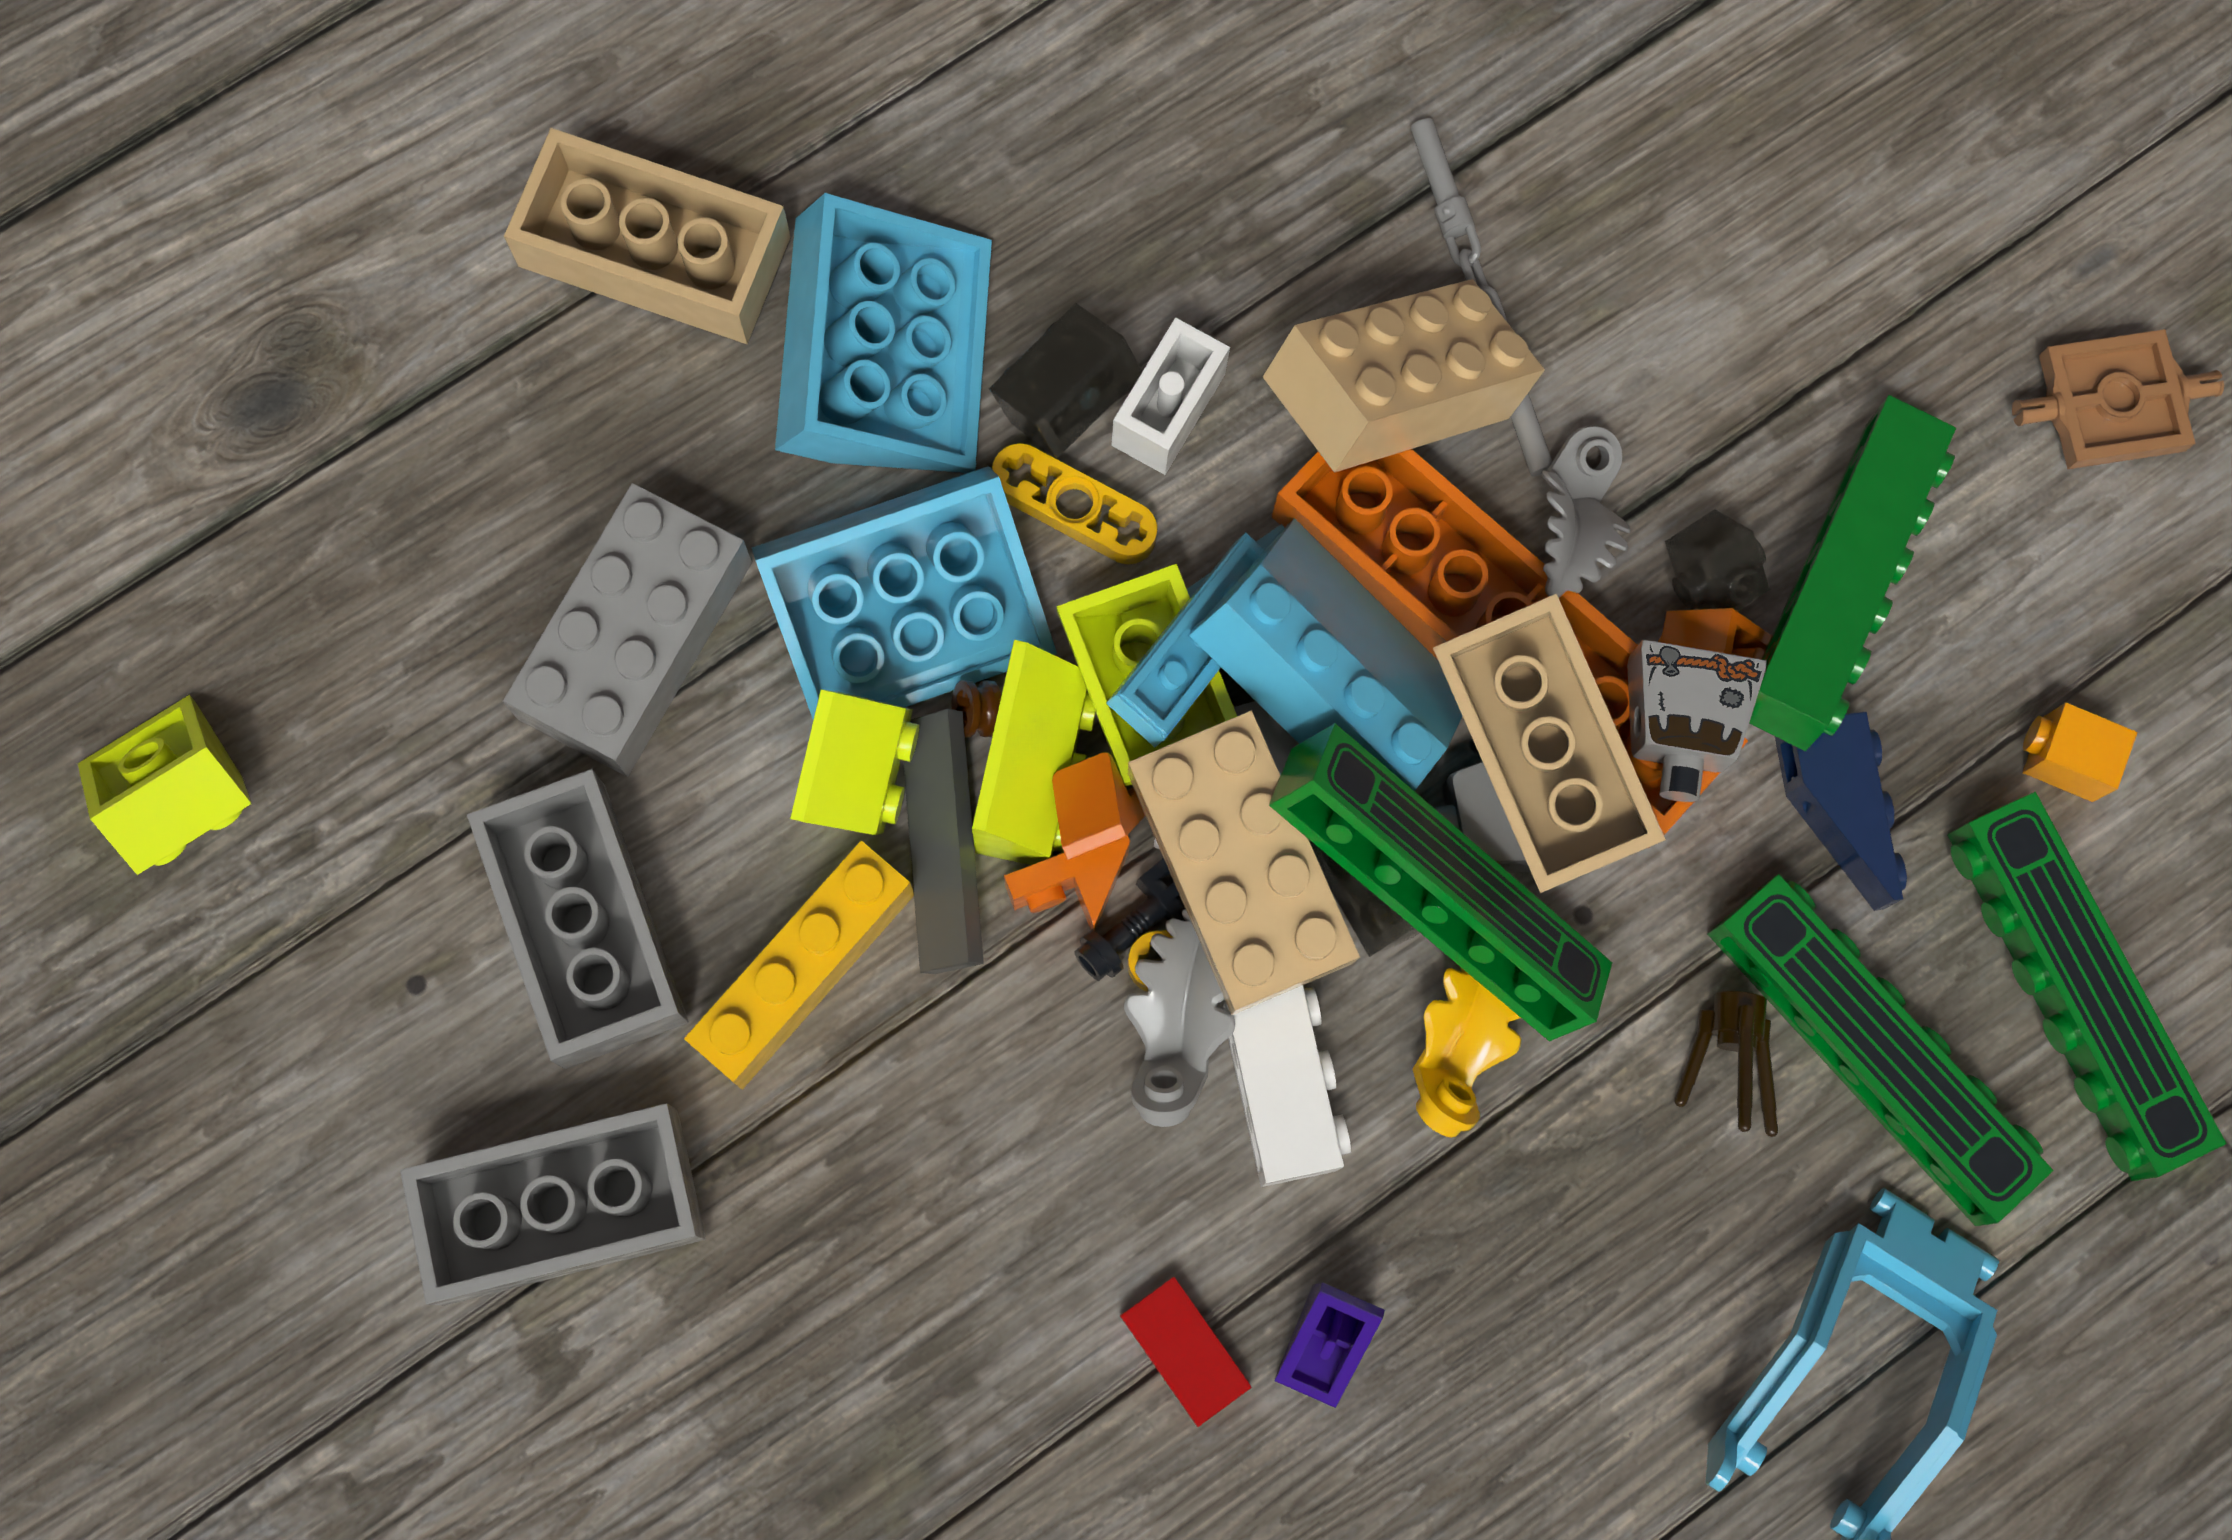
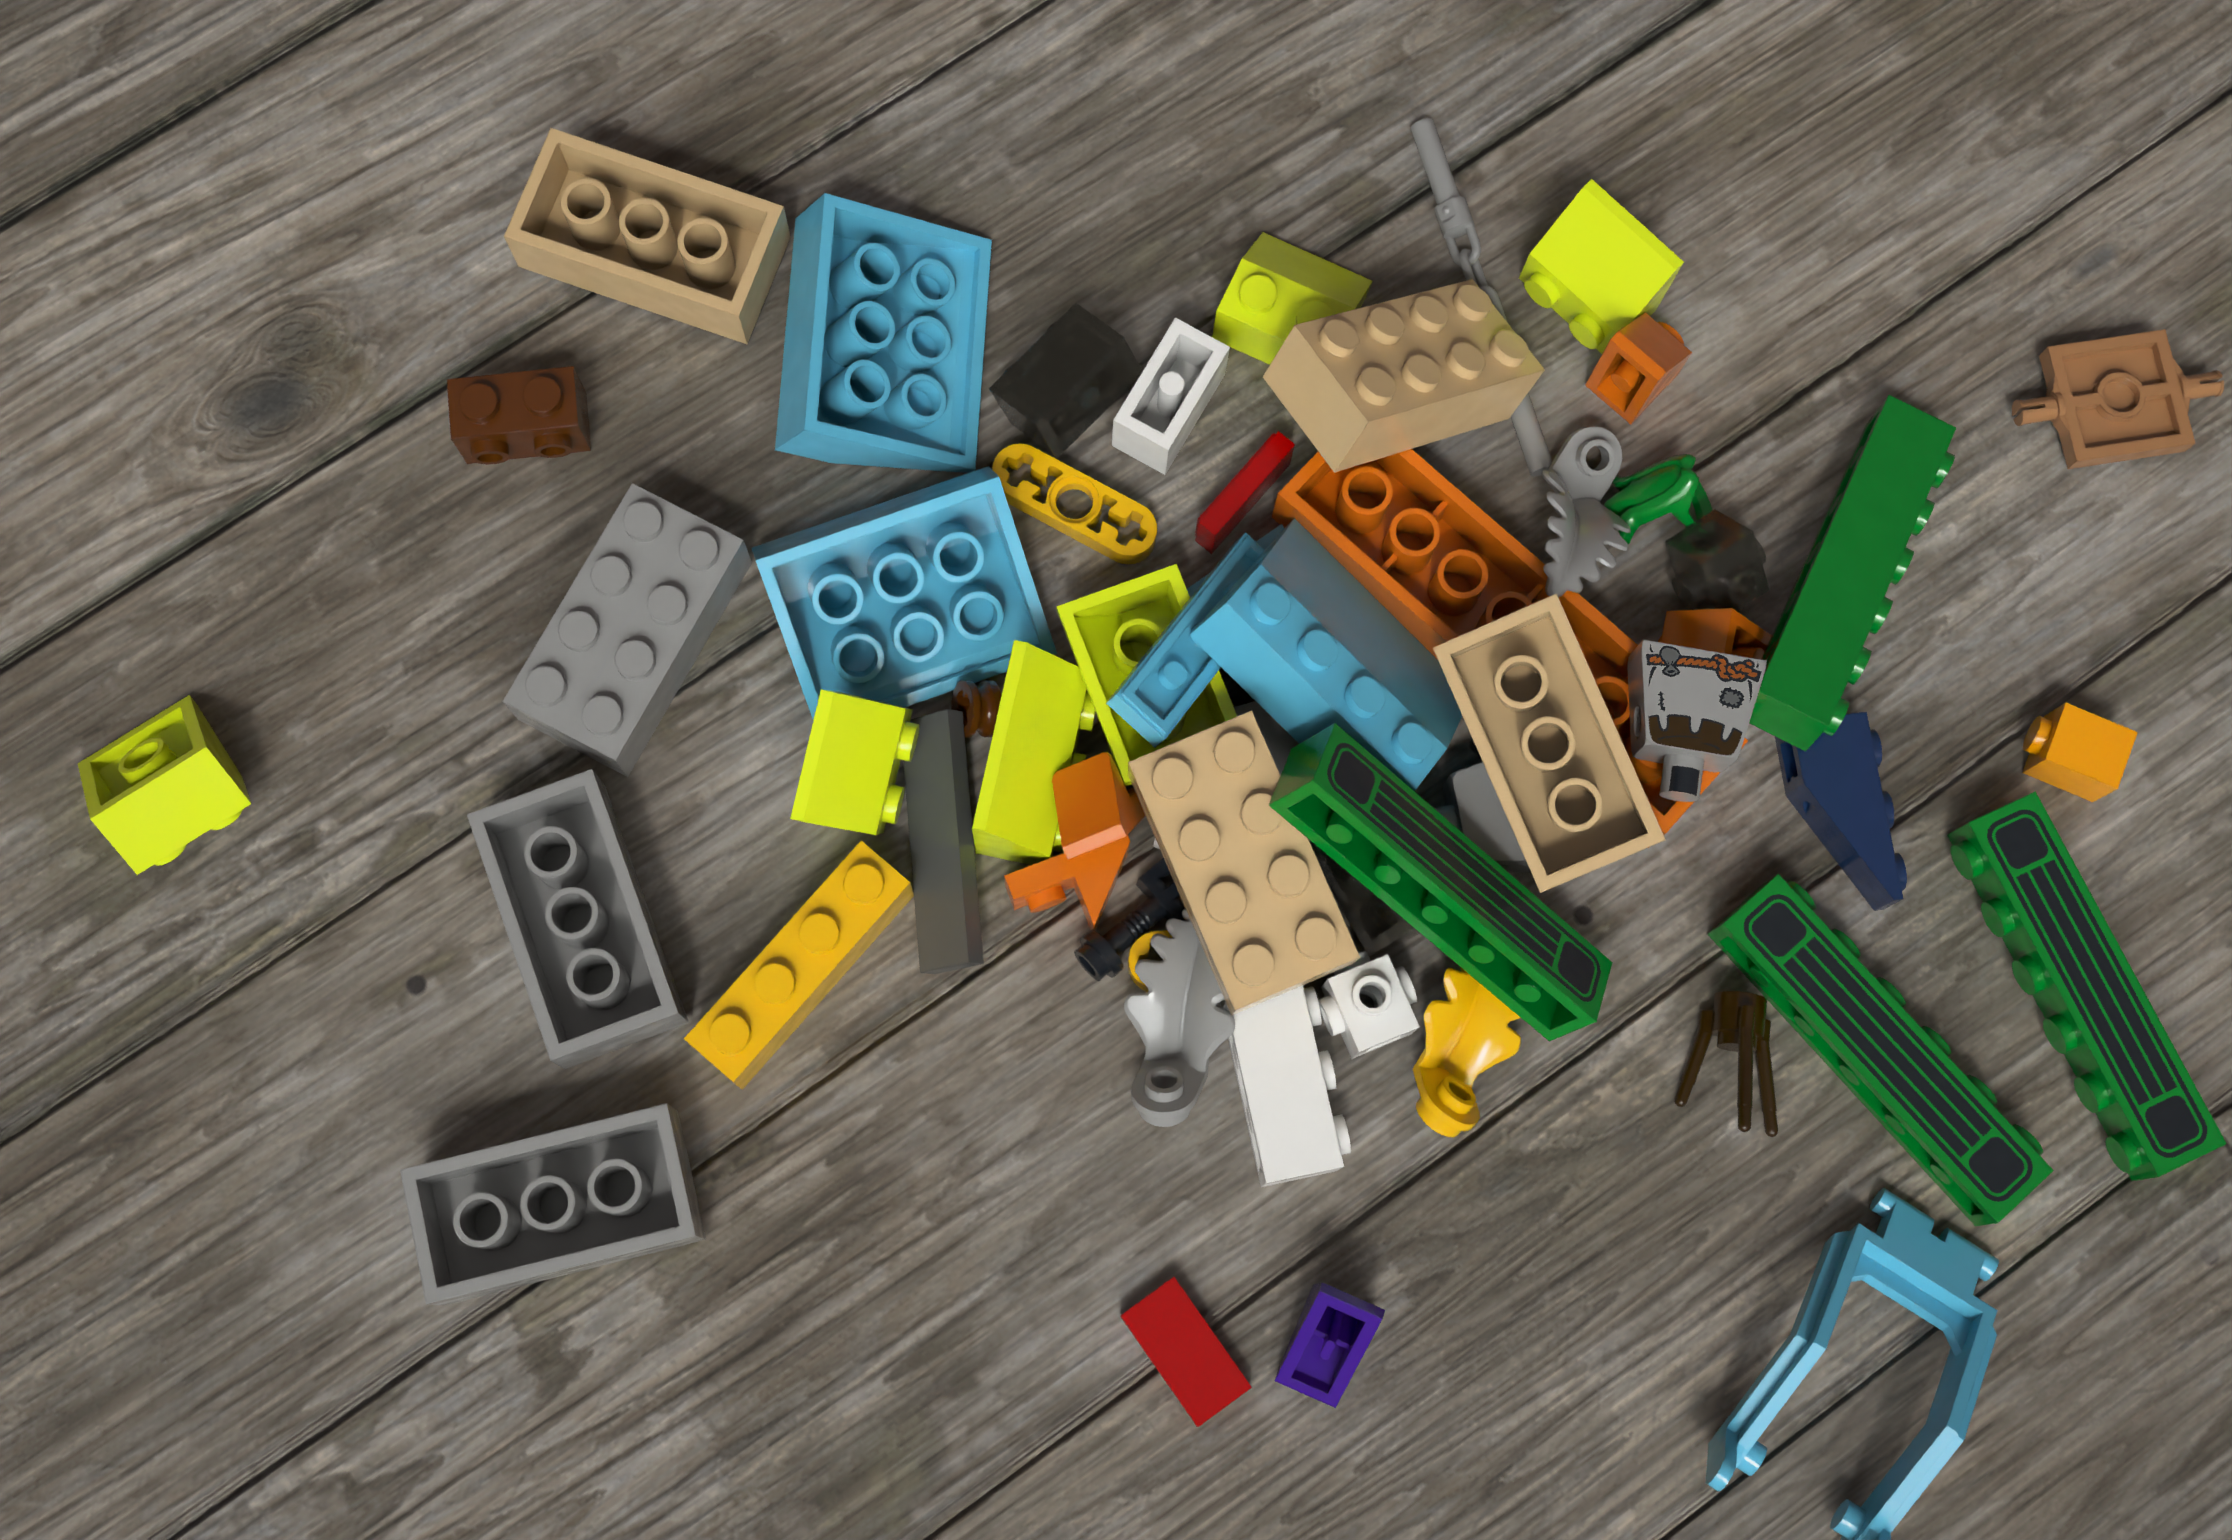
(518, 415): none -> reddish brown brick
(1244, 491): none -> red tile
(1280, 289): none -> neon yellow slope
(1362, 1026): none -> white brick
(1599, 268): none -> neon yellow slope
(1638, 366): none -> orange slope
(1659, 490): none -> green piece

